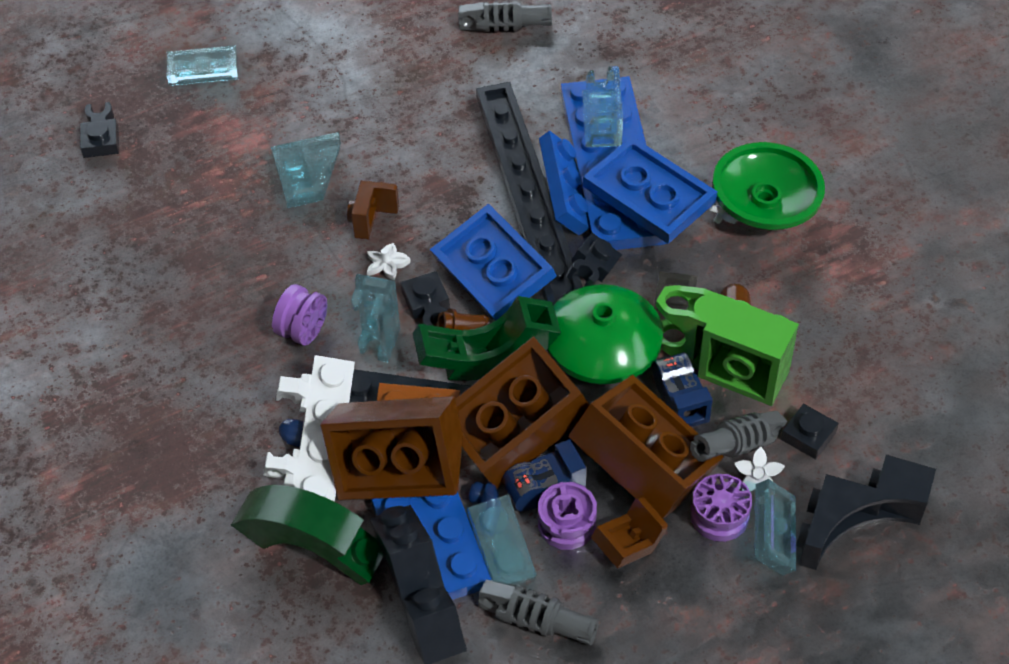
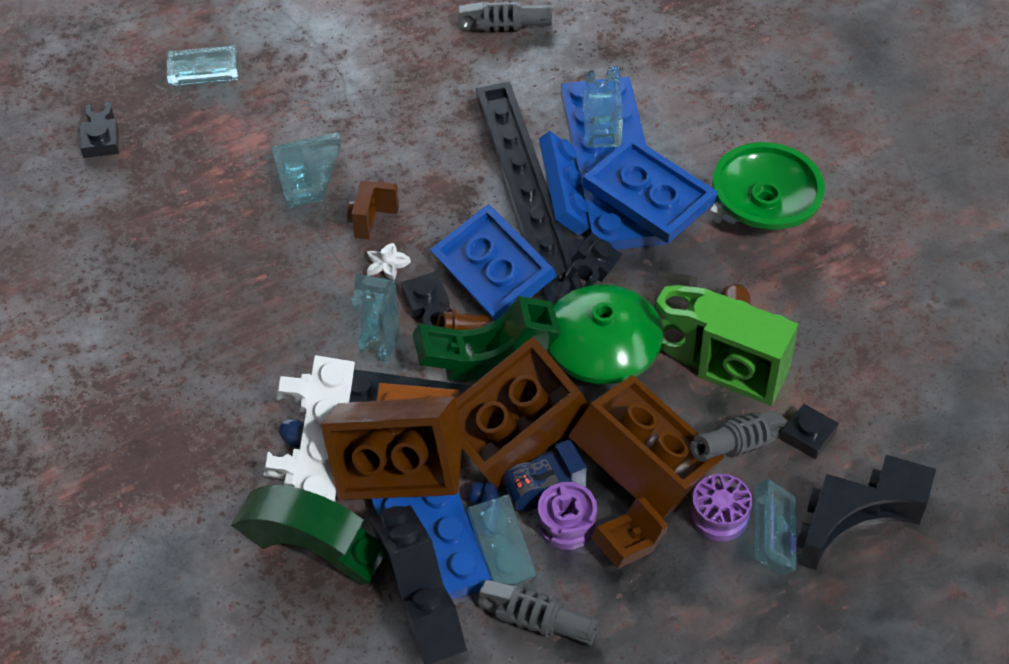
(298, 314): medium lavender wheel -> none
(682, 388): dark blue leg -> none
(758, 470): white plant -> none

